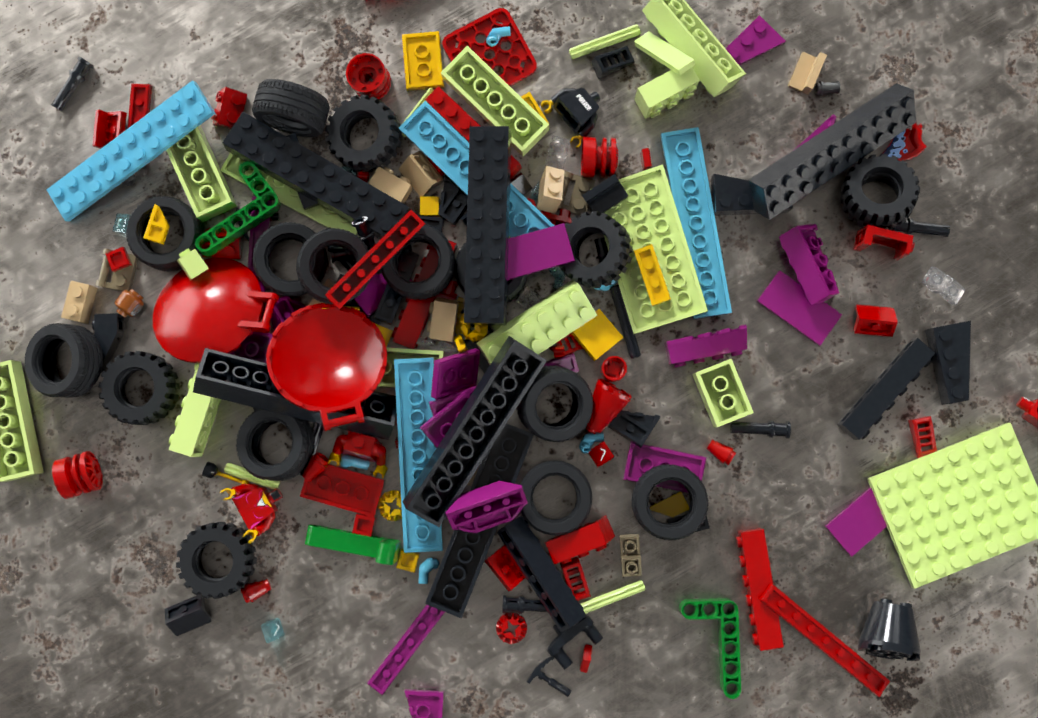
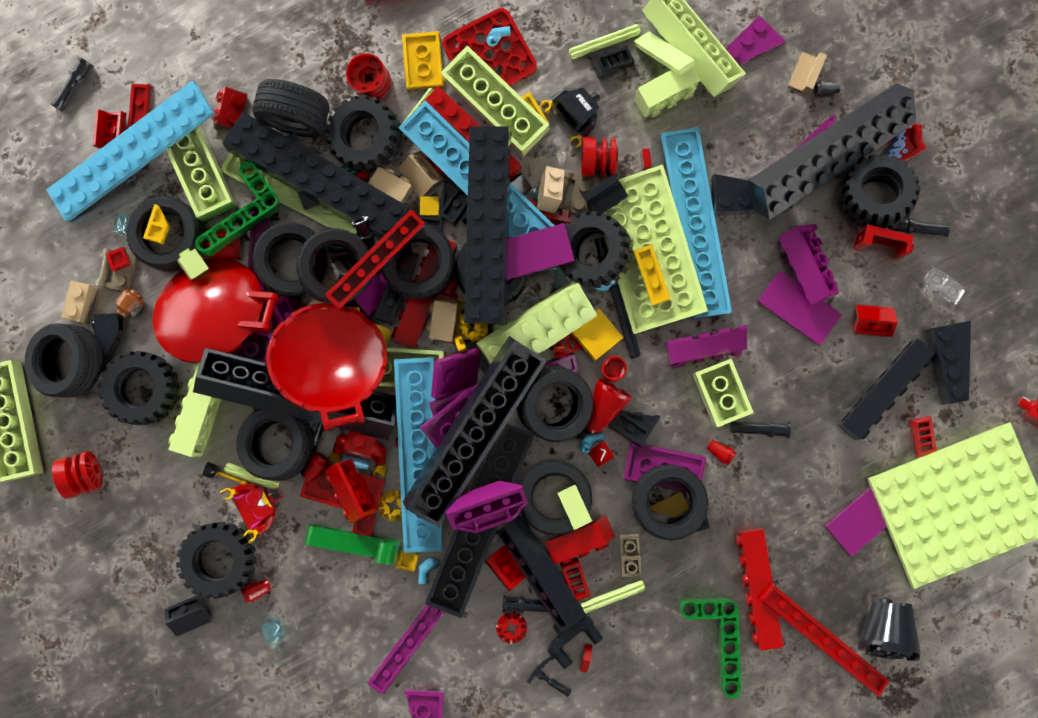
(350, 490): none -> red slope
(574, 507): none -> yellowish green slope

